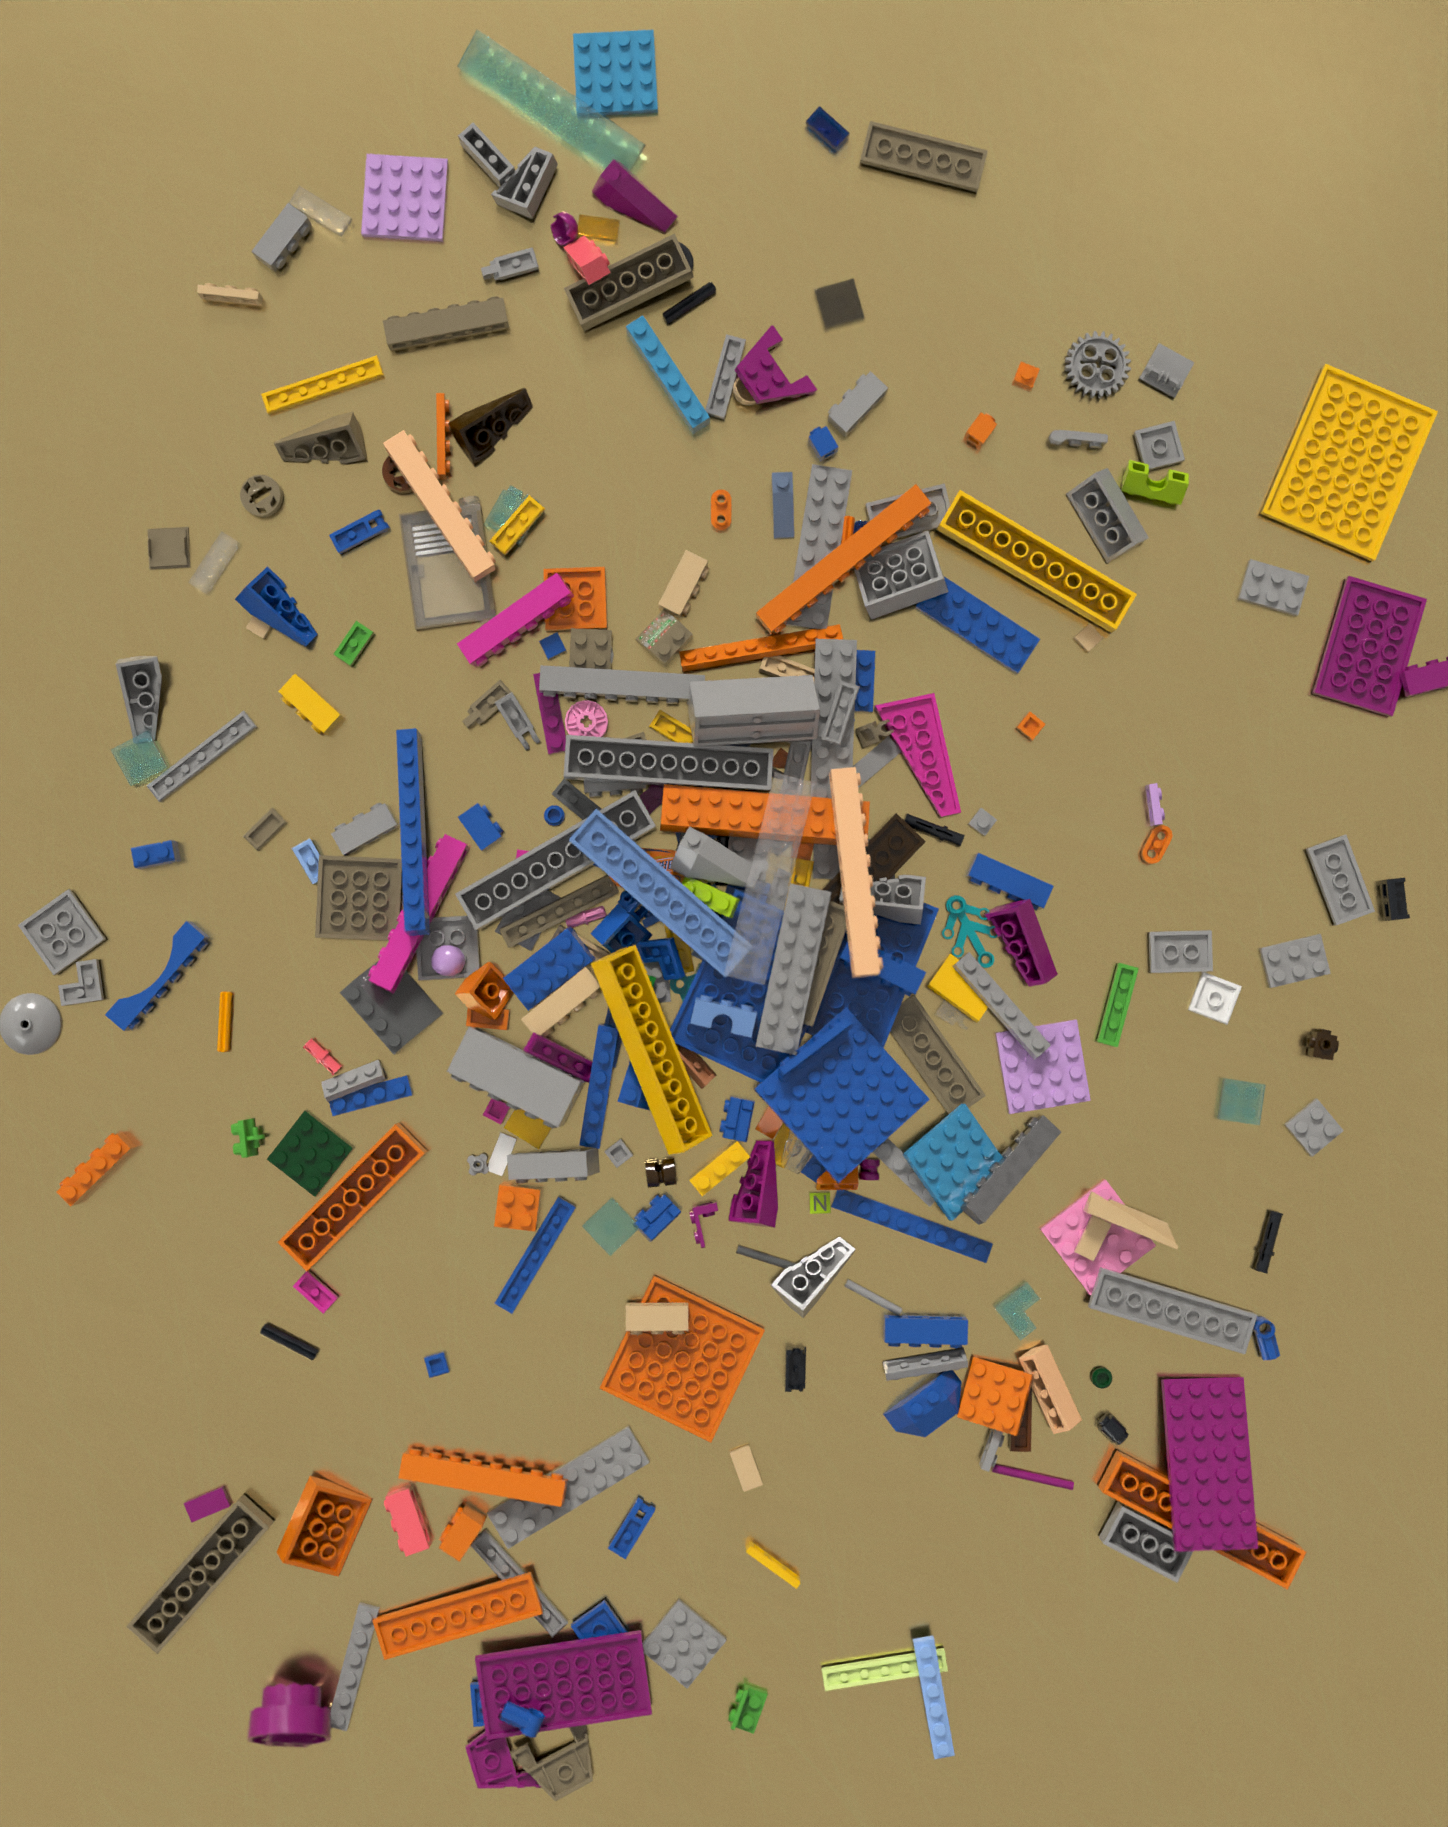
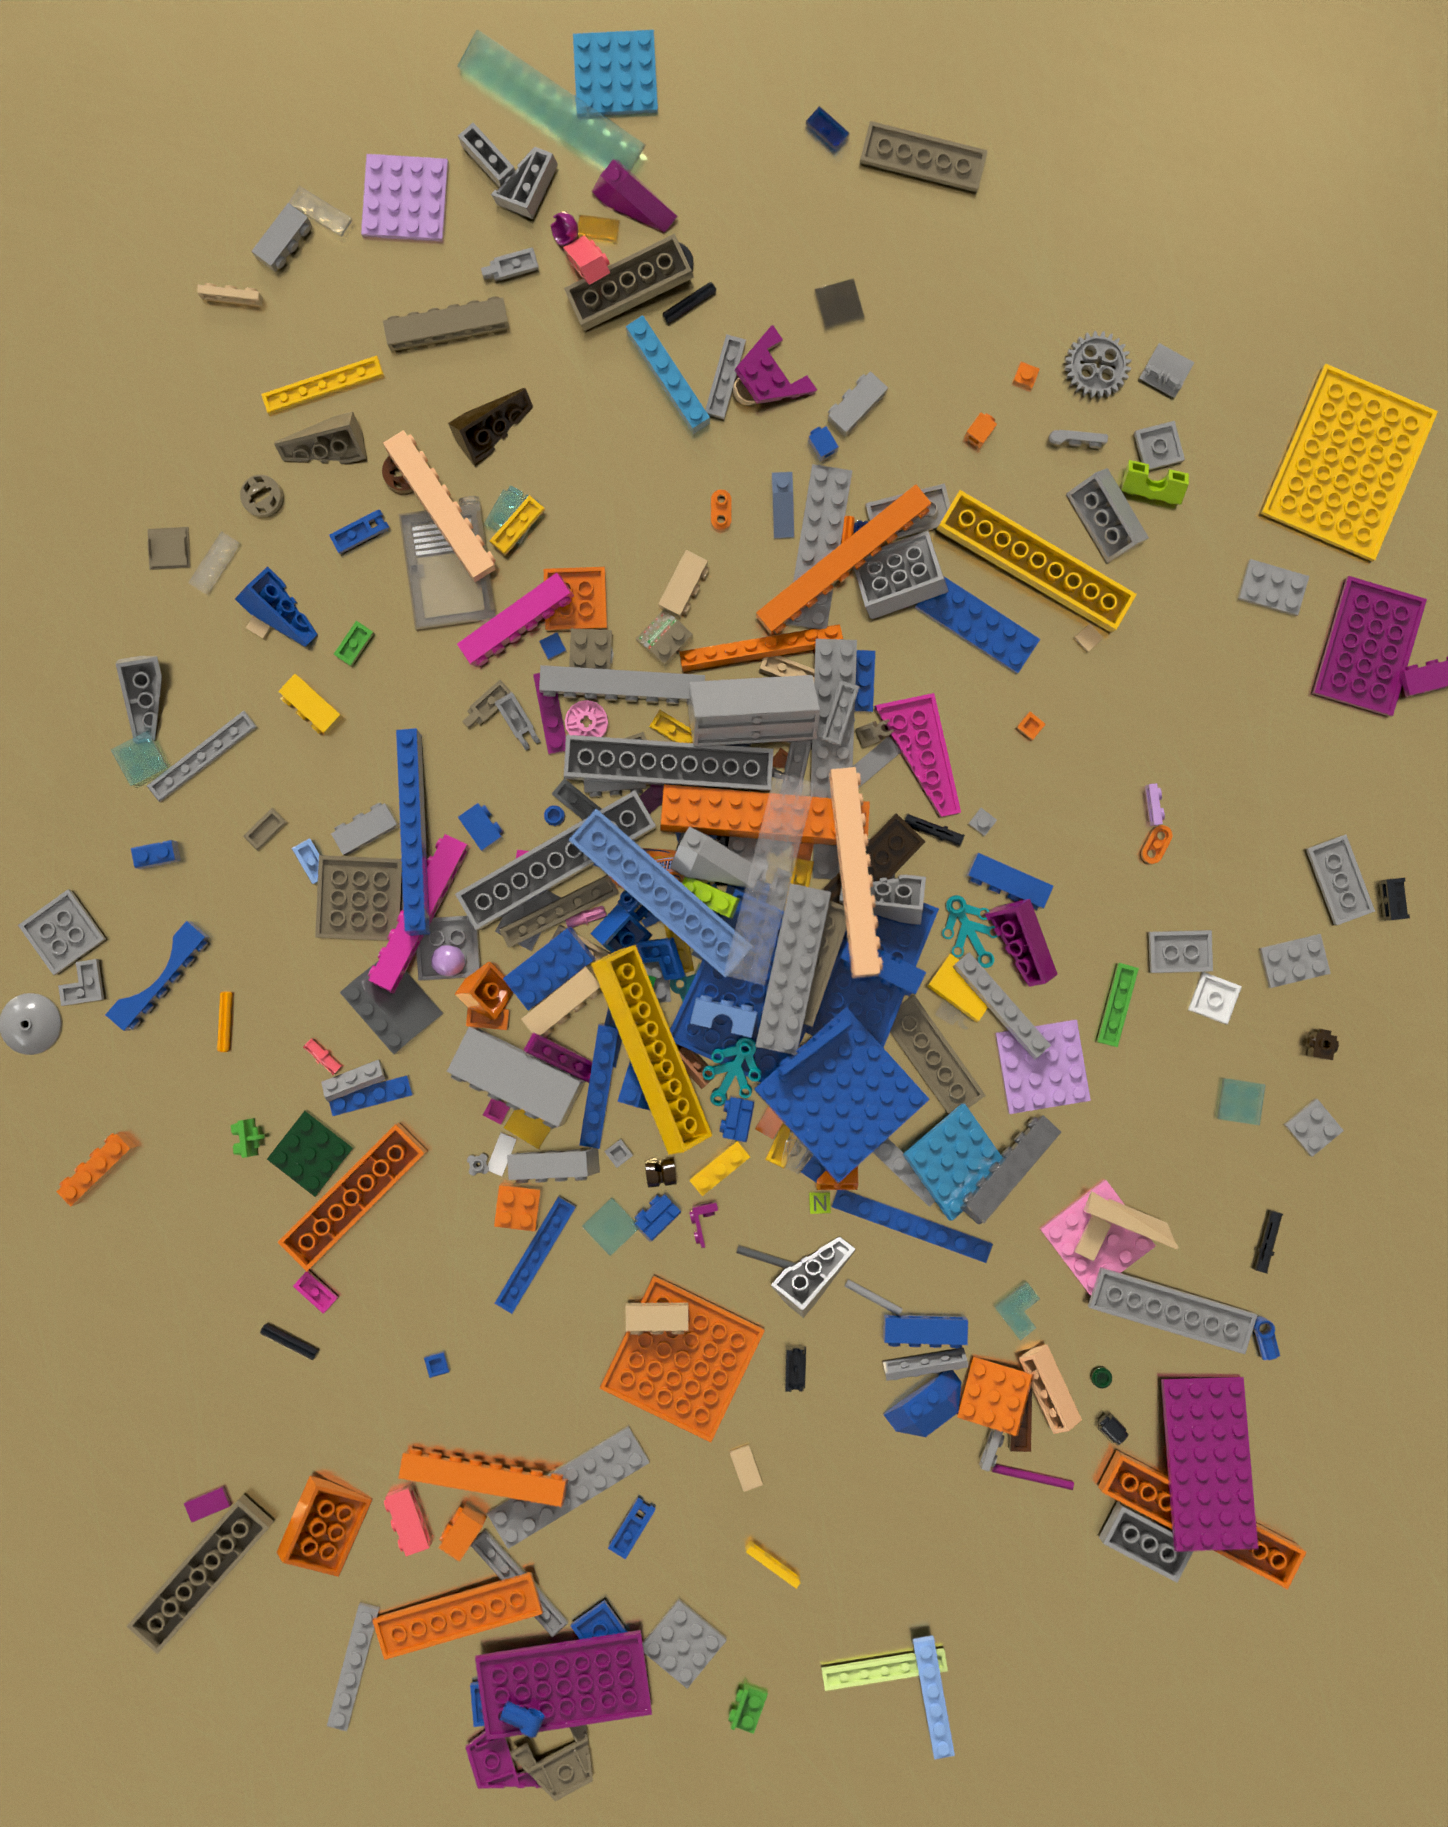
(290, 1717): magenta piece -> none
(443, 445): orange plate -> none
(733, 1068): none -> teal plant
(757, 1196): magenta wedge -> none
(869, 1164): magenta wheel -> none

